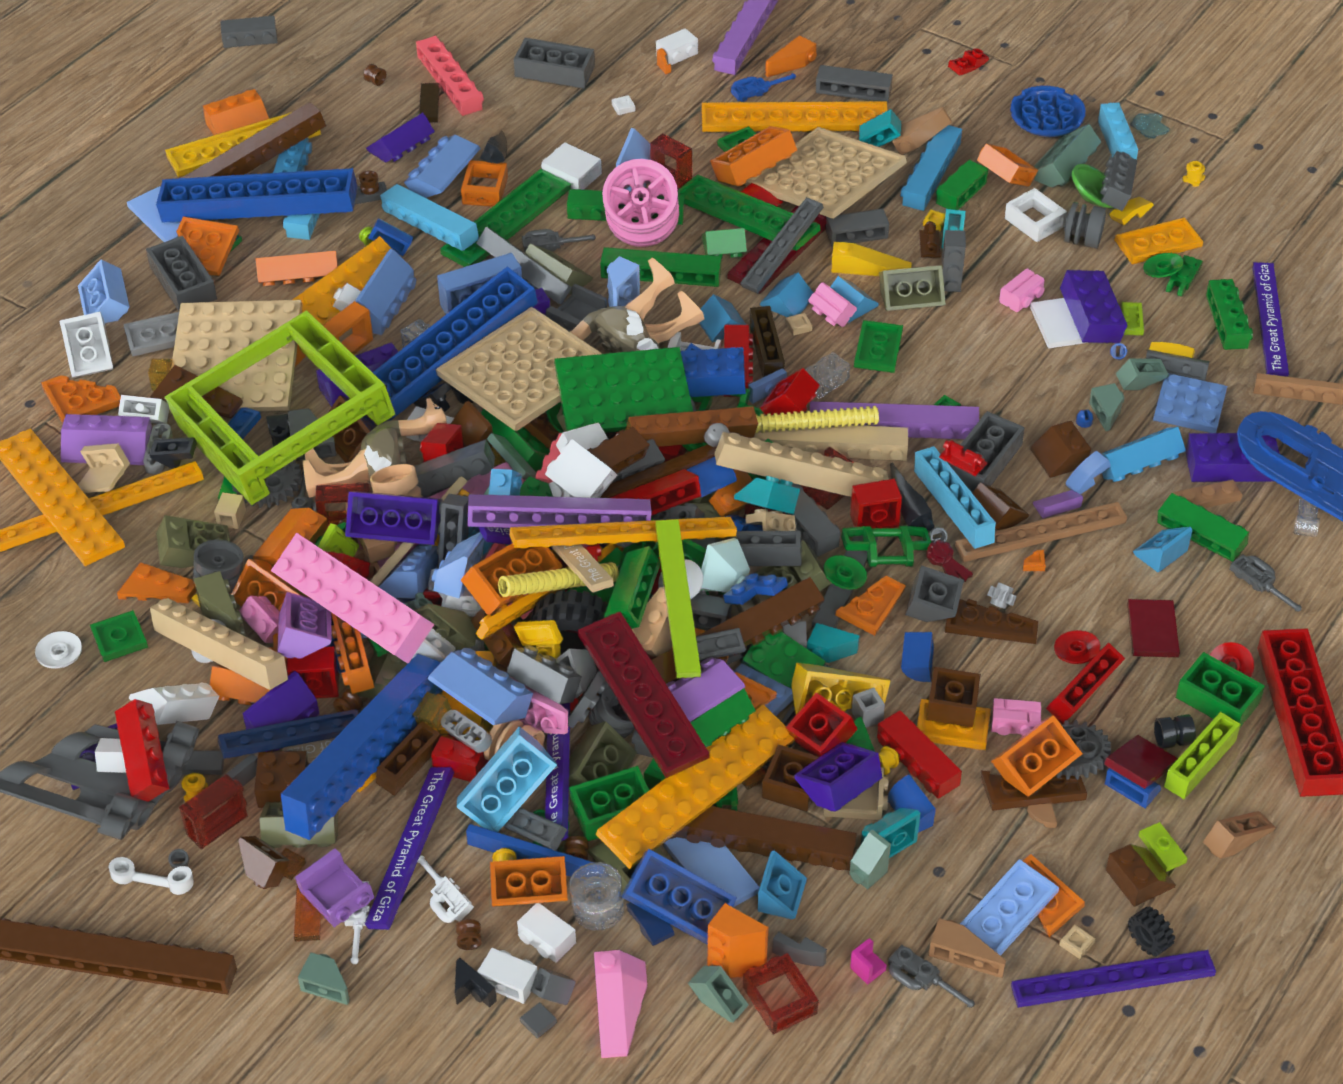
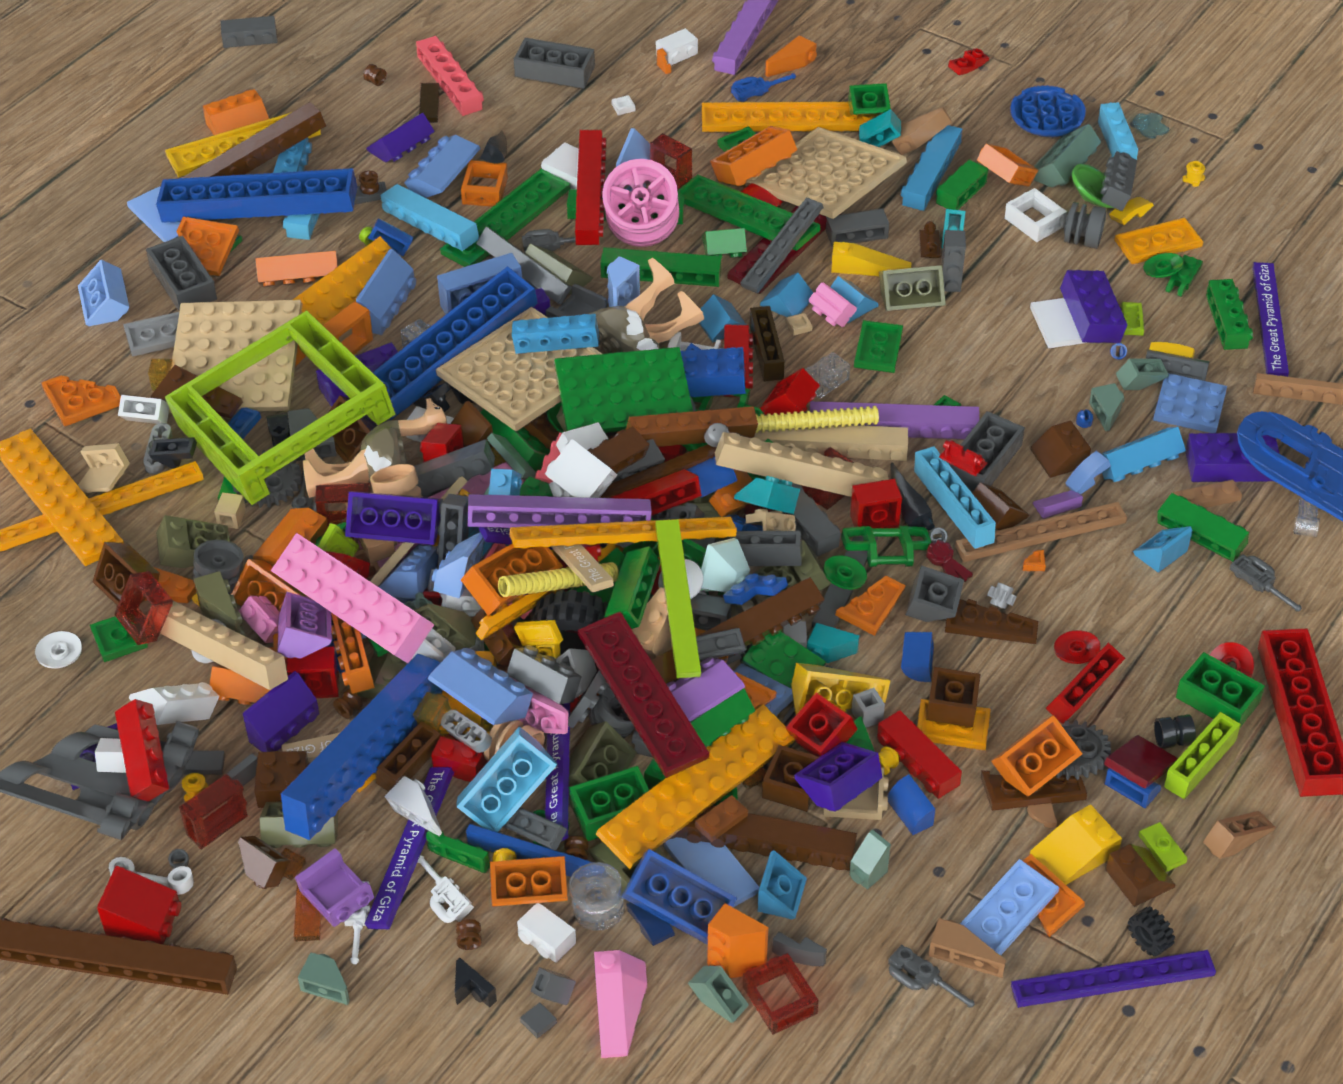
(86, 344): white slope -> none
(90, 430): medium lavender slope -> none
(116, 565): none -> reddish brown slope
(128, 612): none -> clear red window
(137, 907): none -> red slope
(284, 734): dark blue plate -> none
(345, 296): white brick -> none
(411, 802): none -> white slope
(458, 851): none -> green hinge
(509, 974): white brick -> none
(551, 333): none -> dark azure brick
(589, 190): none -> red brick
(721, 818): none -> dark orange plate
(764, 386): medium blue plate -> none
(854, 83): dark grey brick -> none
(866, 963): dark pink panel -> none
(868, 99): none -> green slope
(897, 828): teal slope -> none
(937, 218): yellow tile -> none
(1014, 716): bright pink brick -> none
(1022, 290): bright pink brick -> none
(1077, 845): none -> yellow slope
(1077, 941): tan tile -> none
(1153, 628): dark red tile -> none

